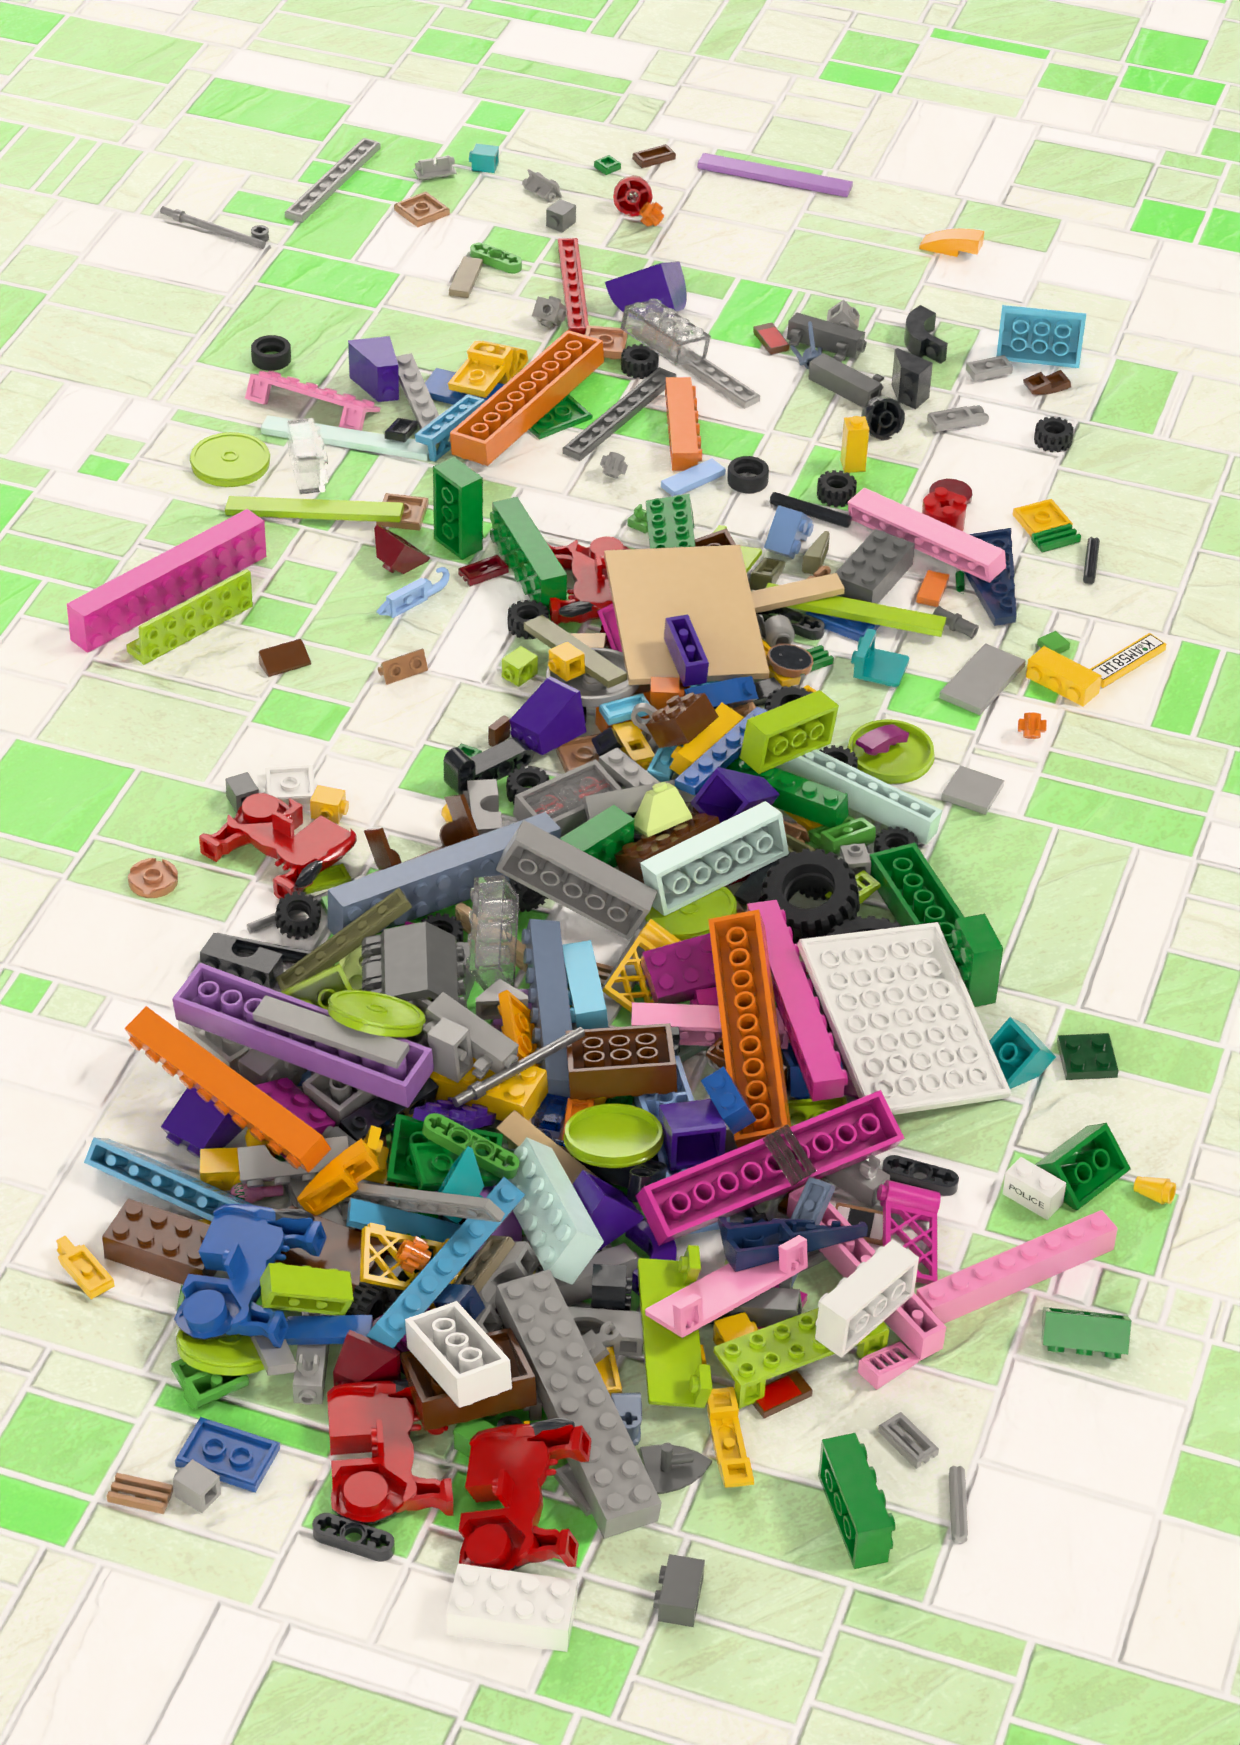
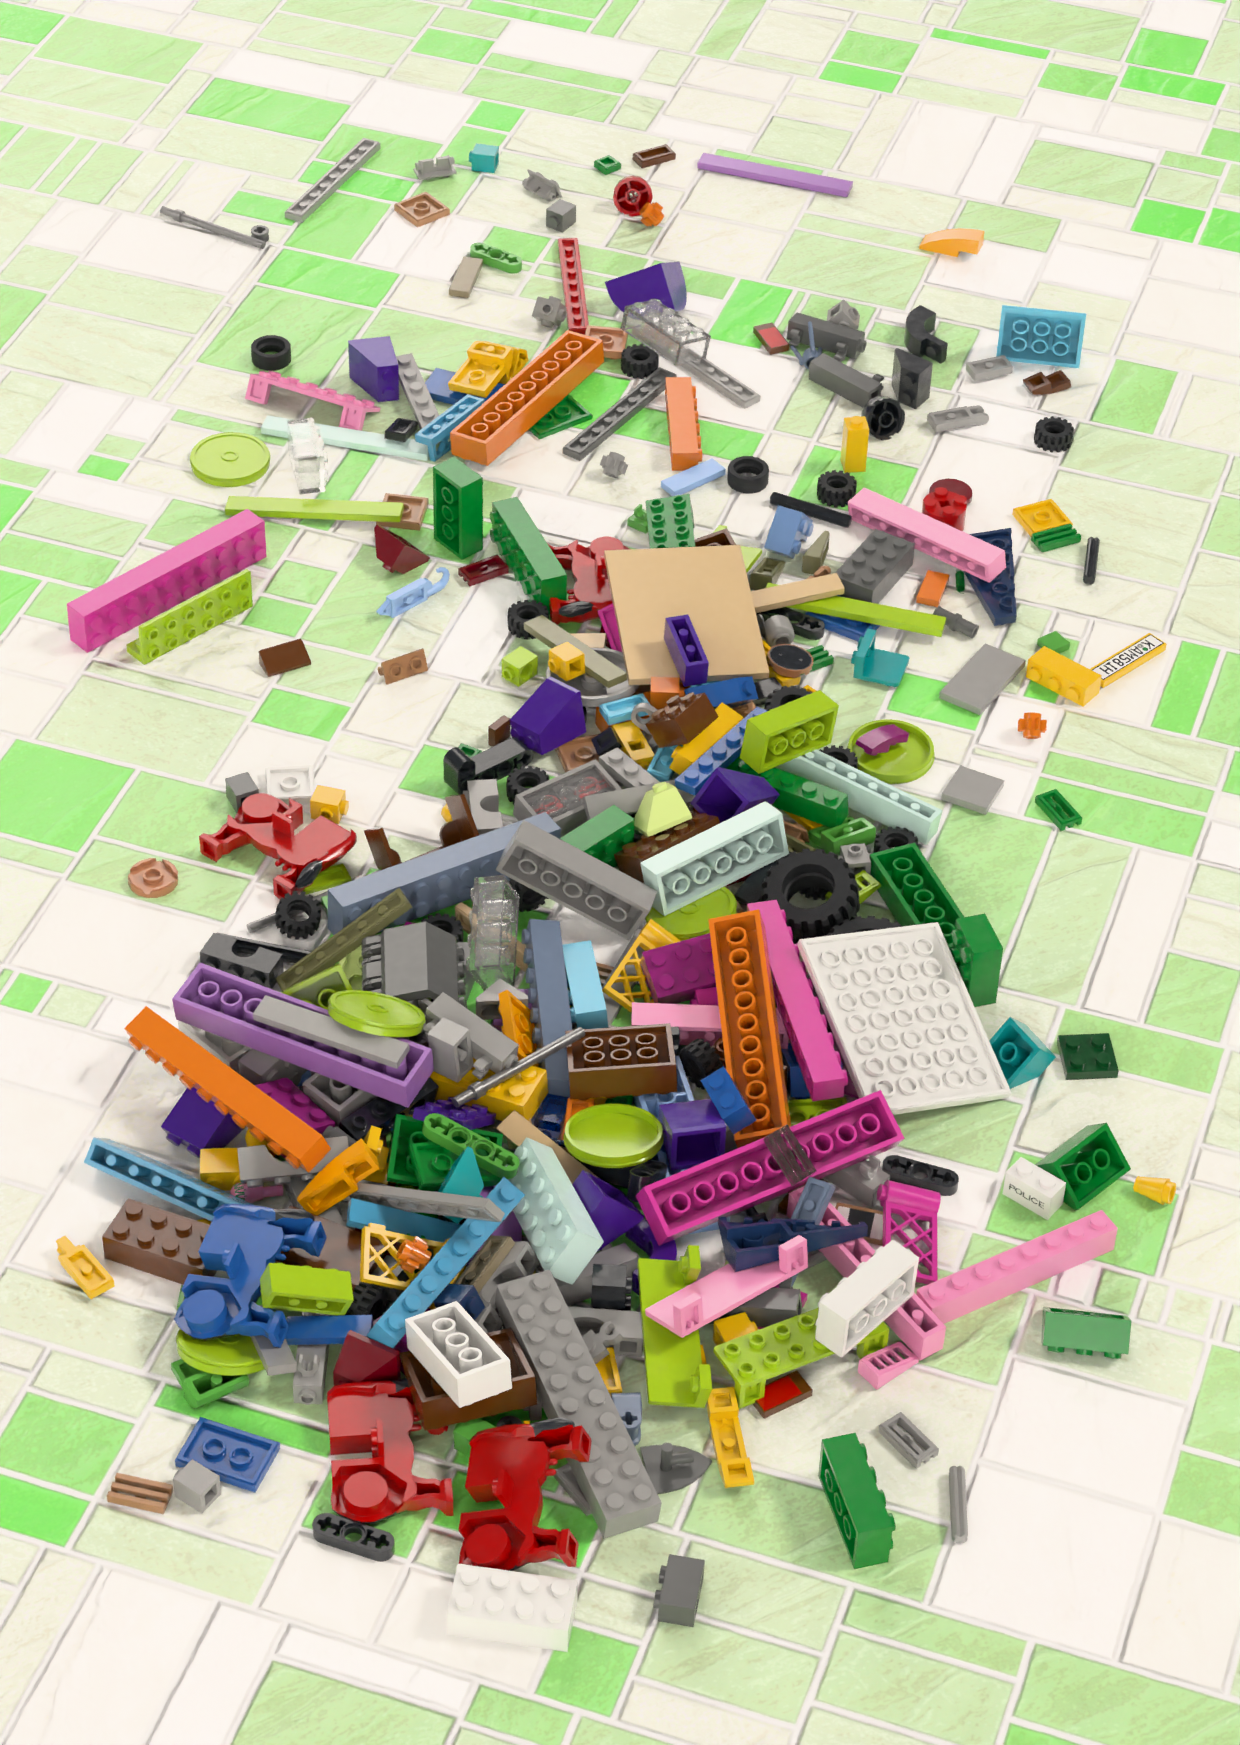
(699, 1061): none -> black tyre
(1054, 810): none -> green tile

